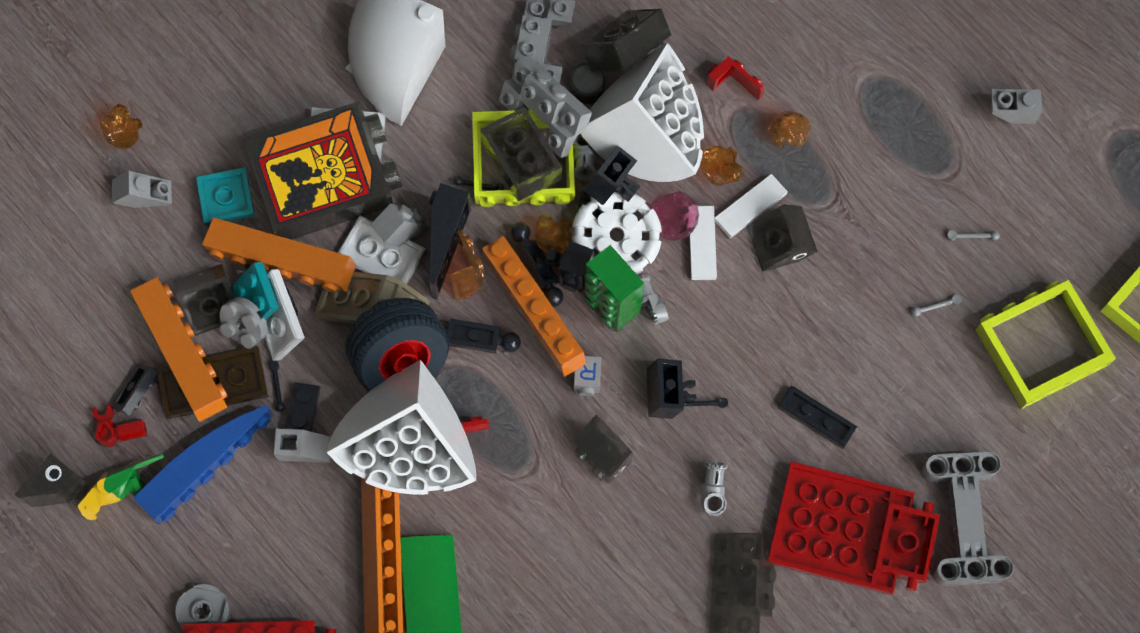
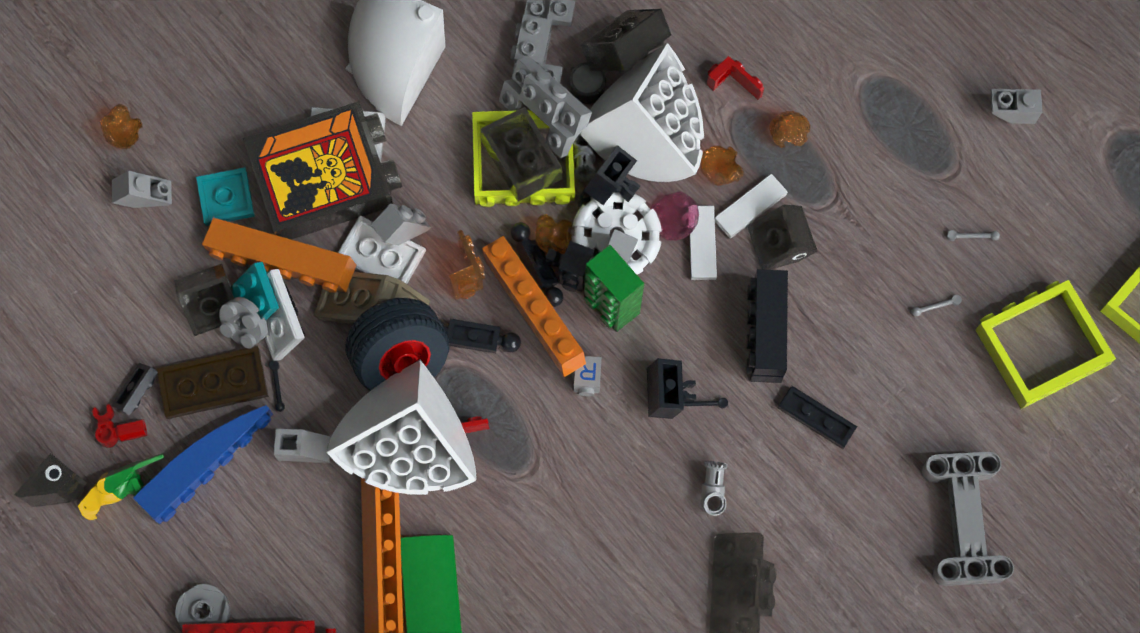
(179, 350): orange brick -> none
(302, 406): black plate -> none
(448, 215): black slope -> none
(458, 181): black hinge -> none
(602, 450): clear smoke slope -> none
(623, 244): none -> light grey brick
(654, 304): light grey connector -> none
(768, 326): none -> black piece
(852, 530): red plate -> none

